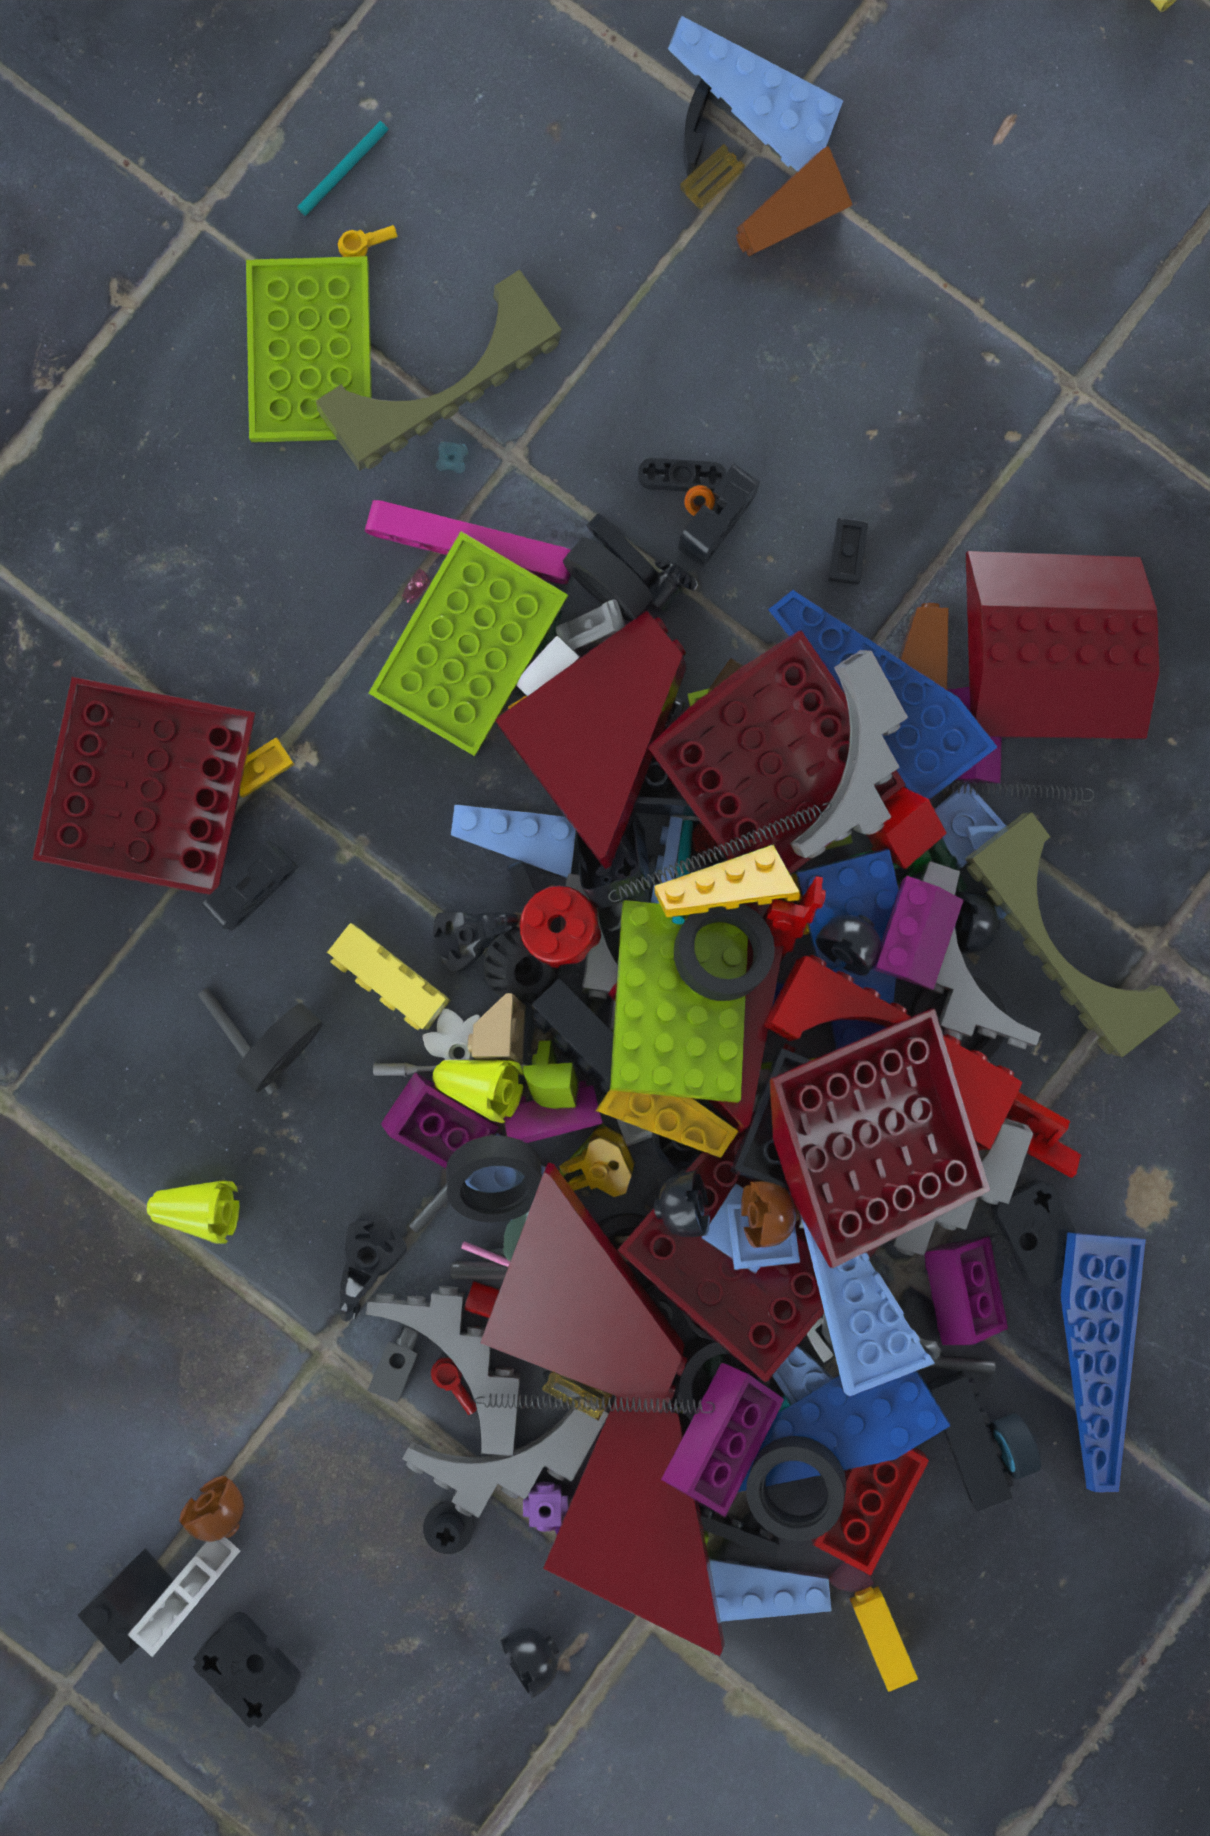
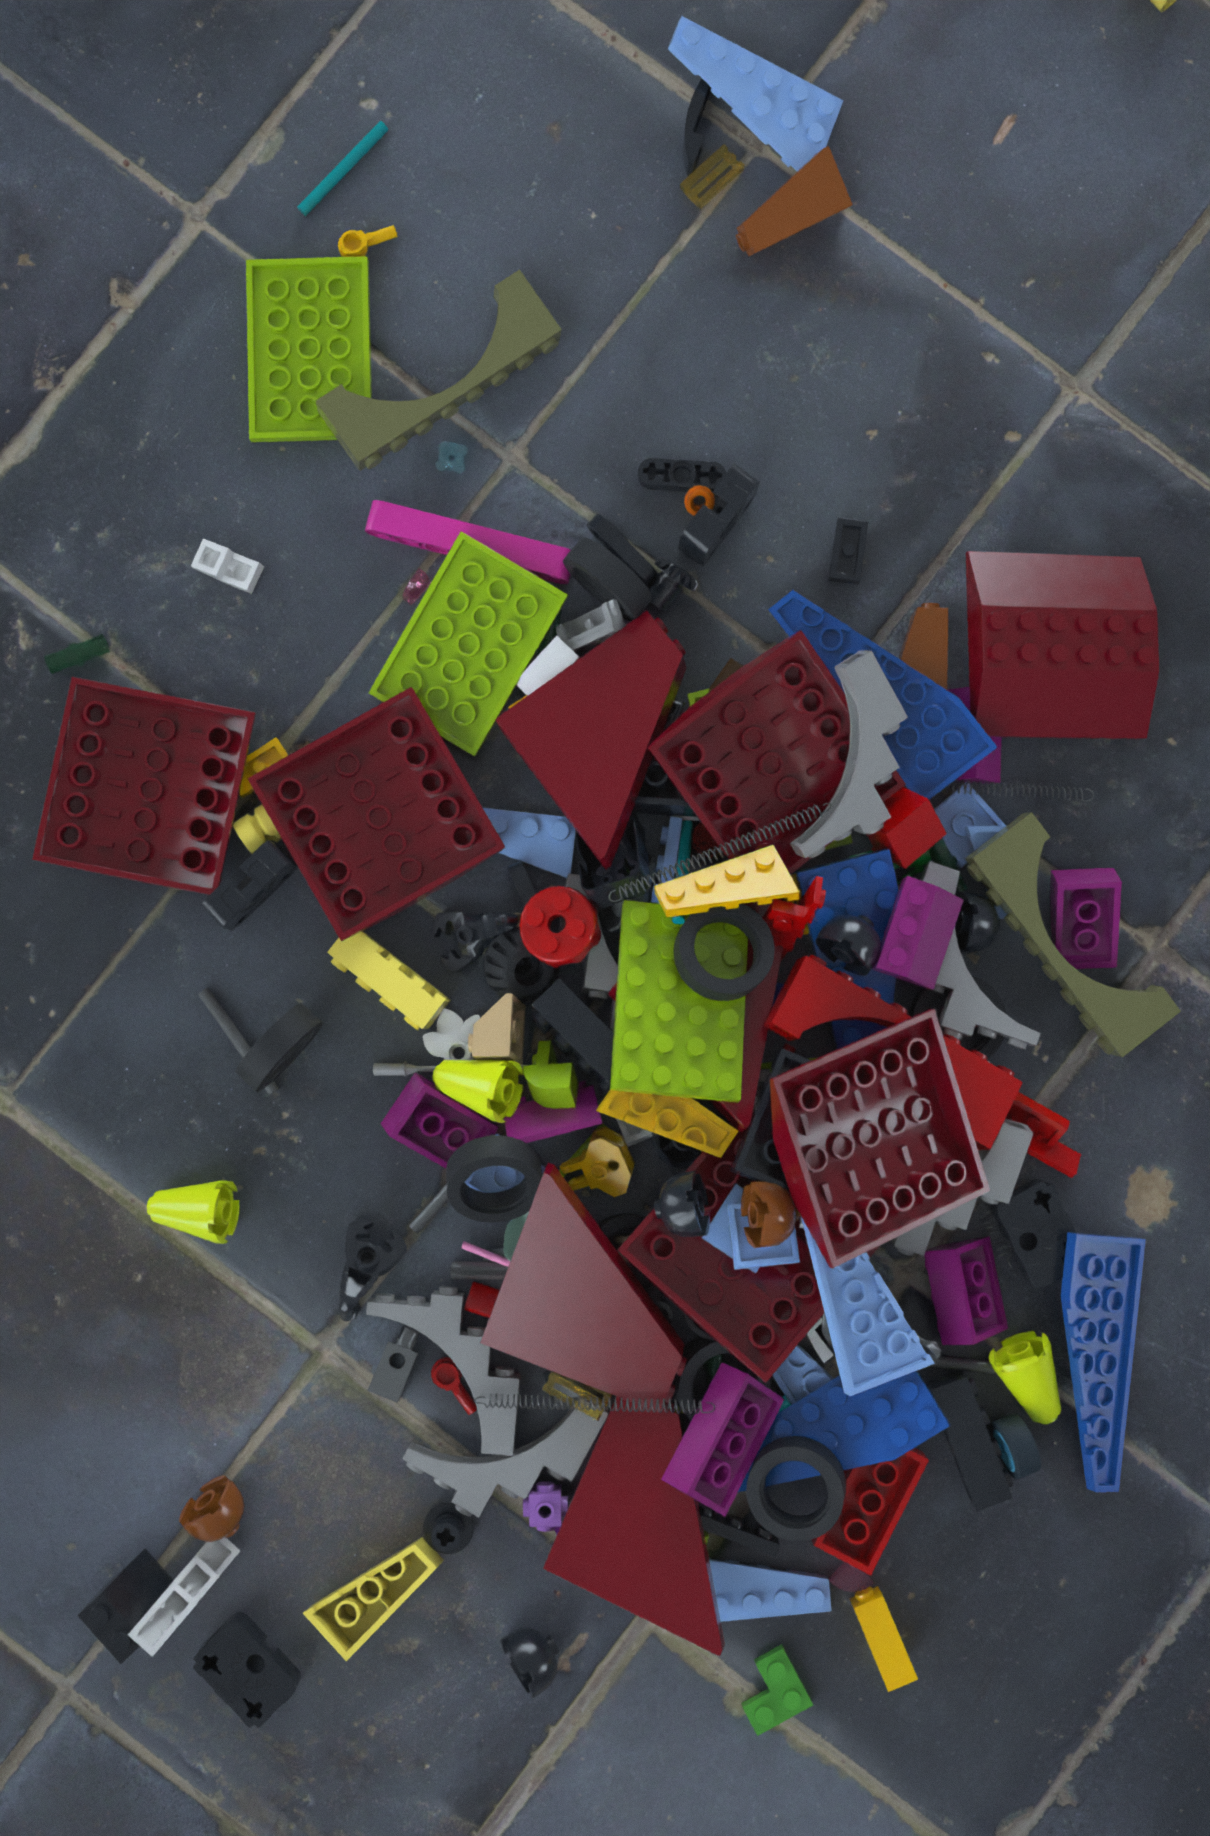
(77, 654): none -> clear green pin
(227, 566): none -> white slope
(256, 829): none -> light yellow wheel
(365, 1603): none -> light yellow wedge
(377, 814): none -> dark red slope
(784, 1695): none -> bright green plate
(1029, 1373): none -> neon yellow cone
(1086, 916): none -> magenta slope

